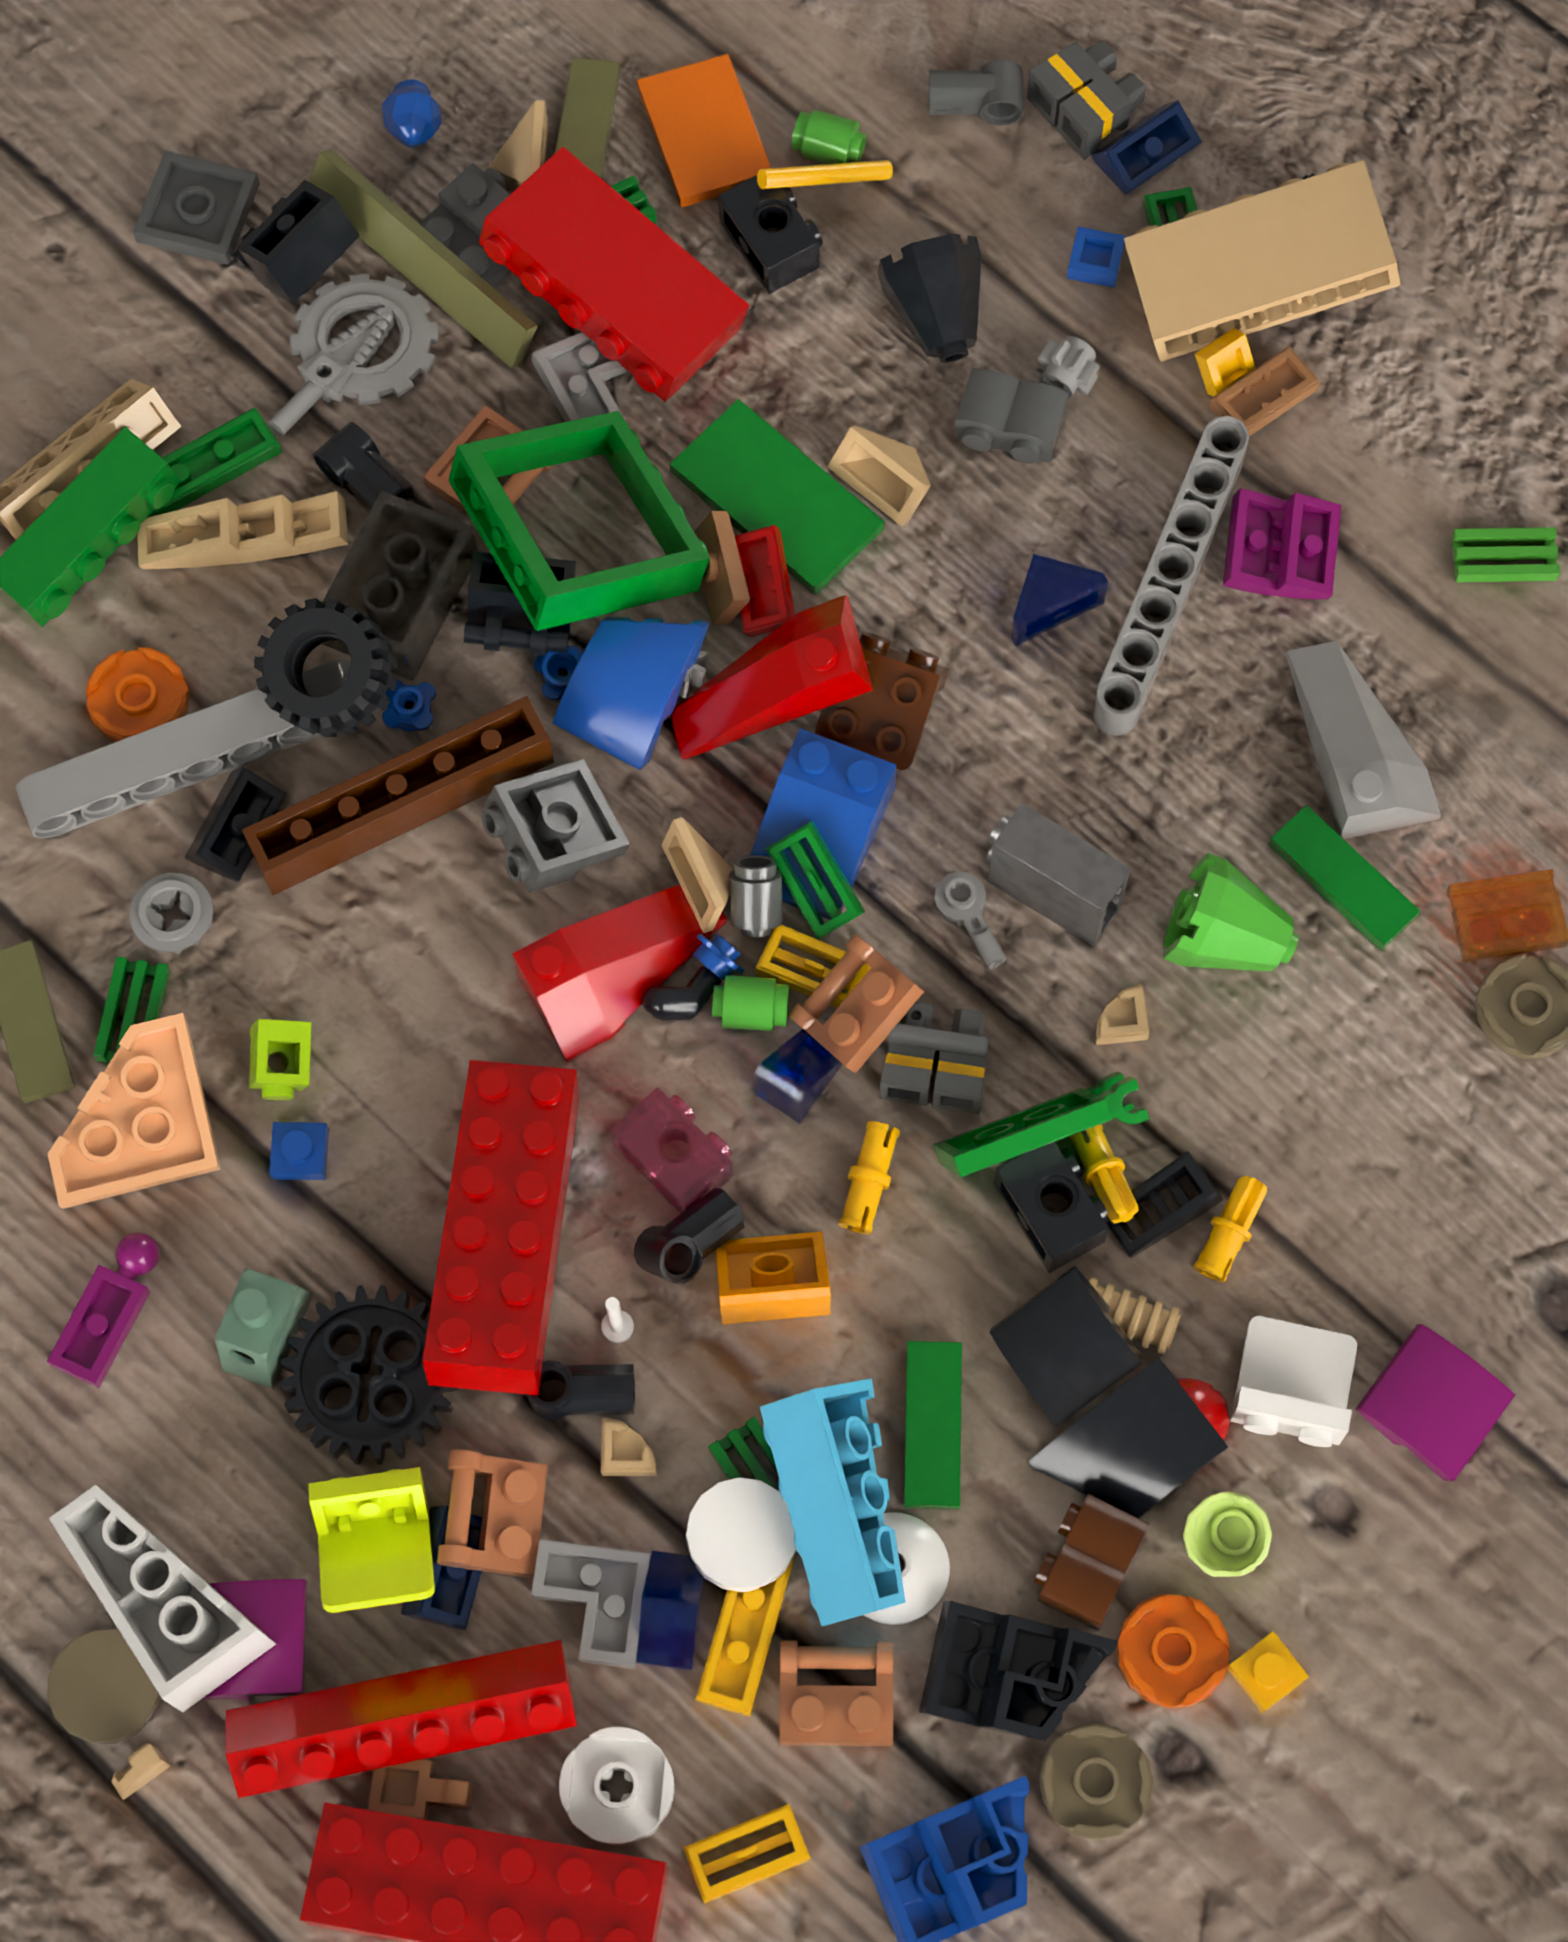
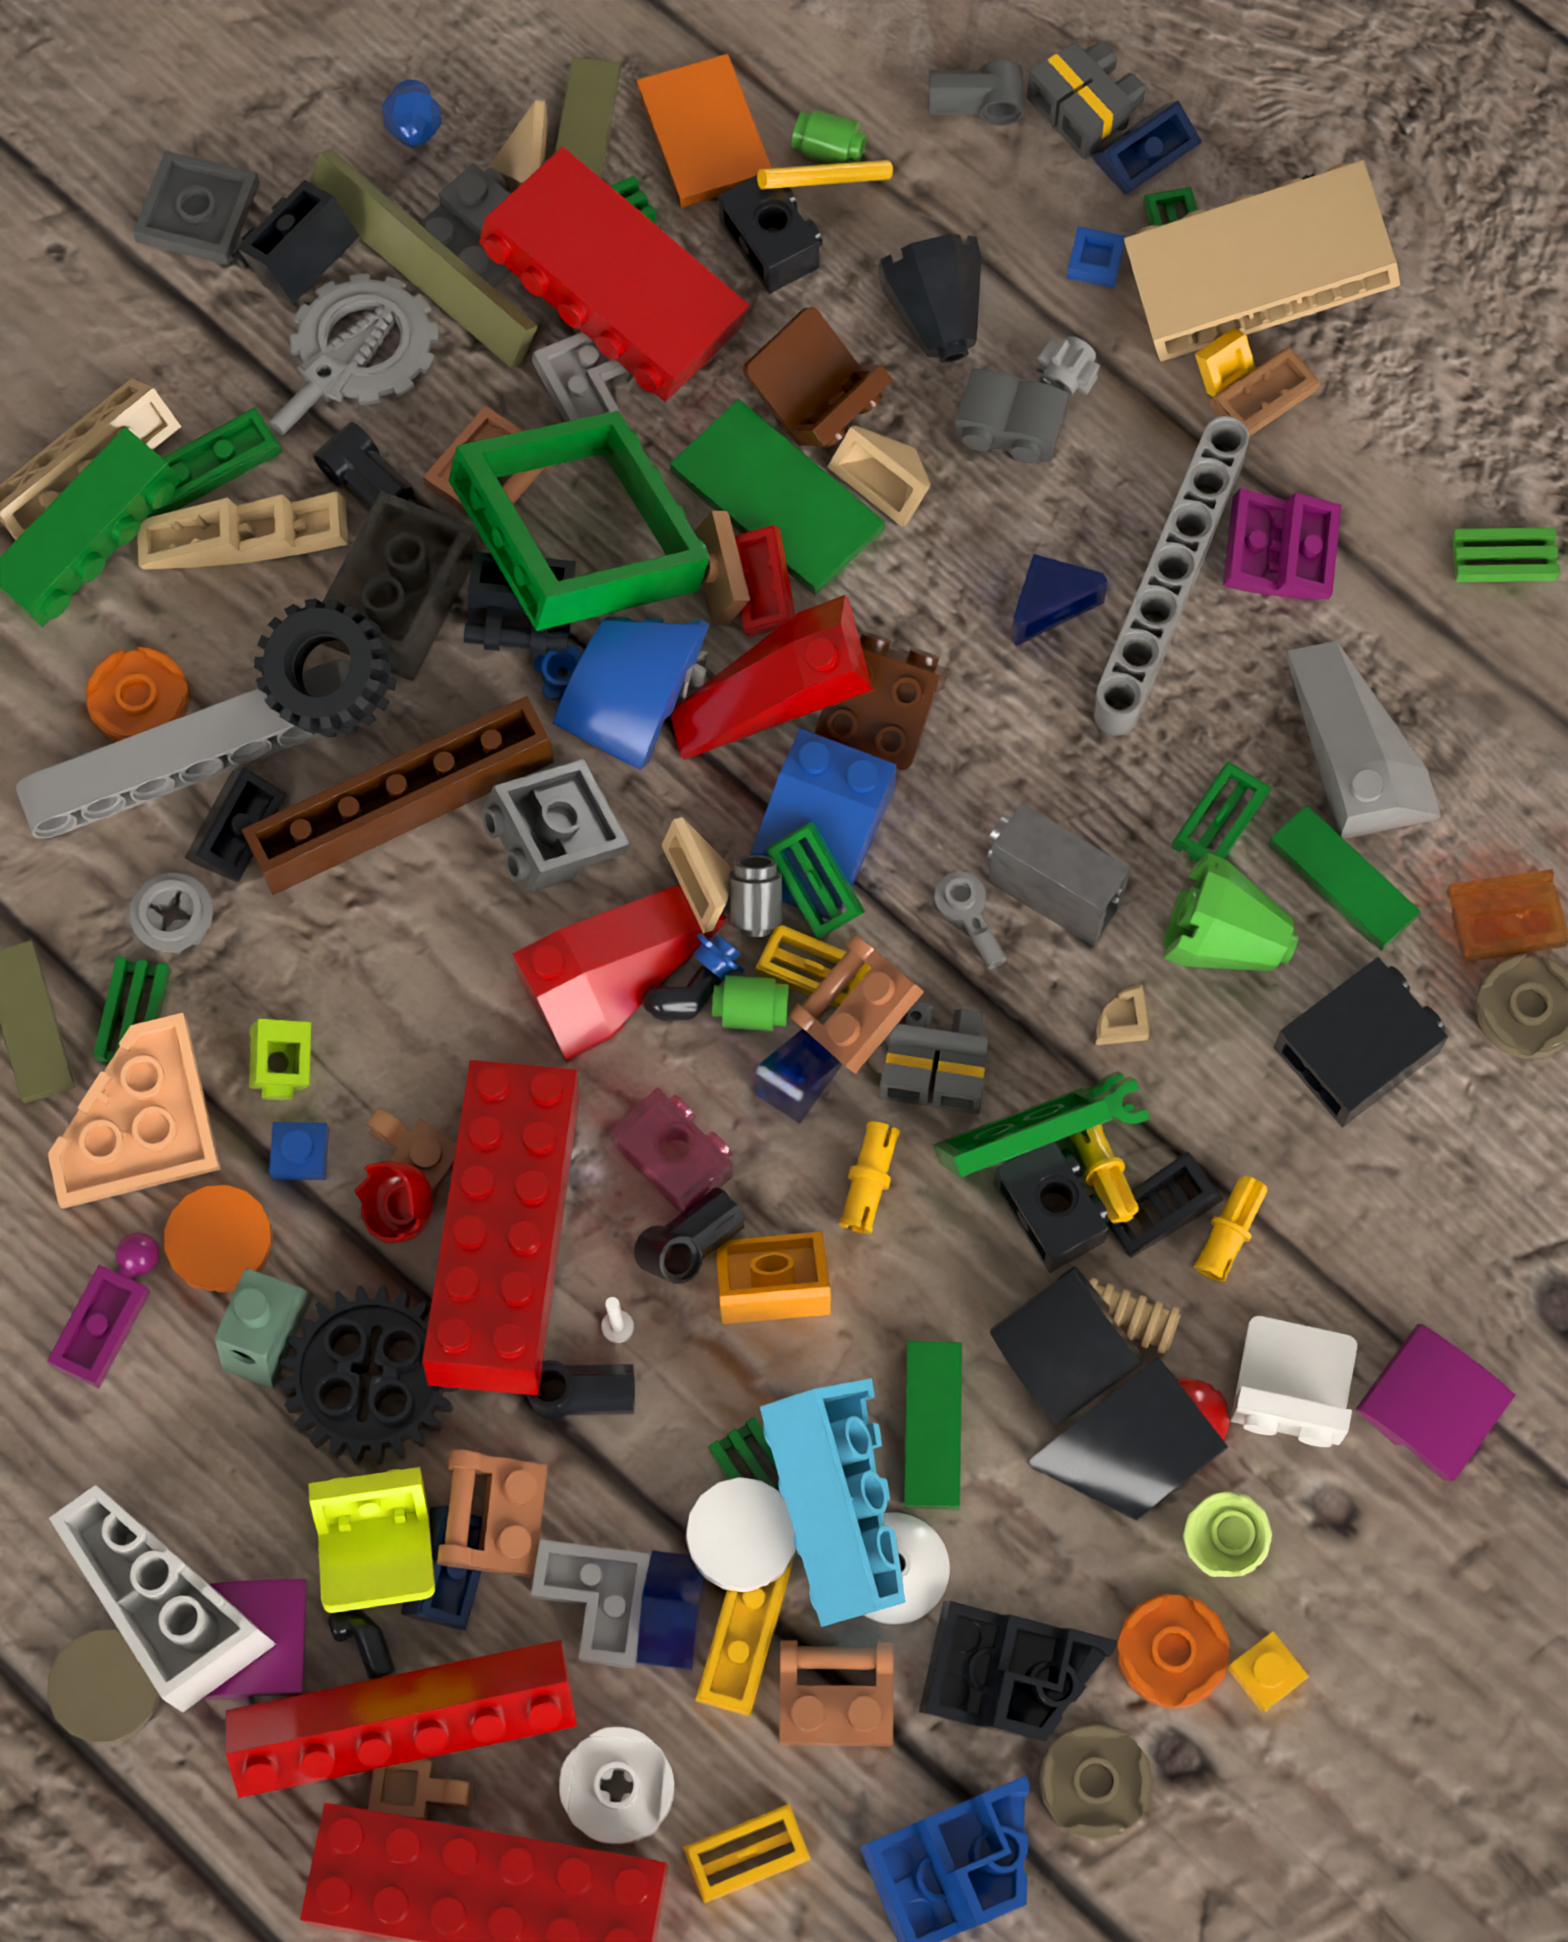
(144, 1766): tan tile -> none
(216, 1237): none -> orange tile
(368, 1638): none -> black arm
(395, 1201): none -> red hair
(412, 719): blue plate -> none
(421, 1147): none -> medium nougat plate
(624, 1451): tan tile -> none
(813, 380): none -> reddish brown bracket
(1091, 1561): reddish brown brick -> none
(1198, 850): none -> green tile
(1361, 1040): none -> black brick

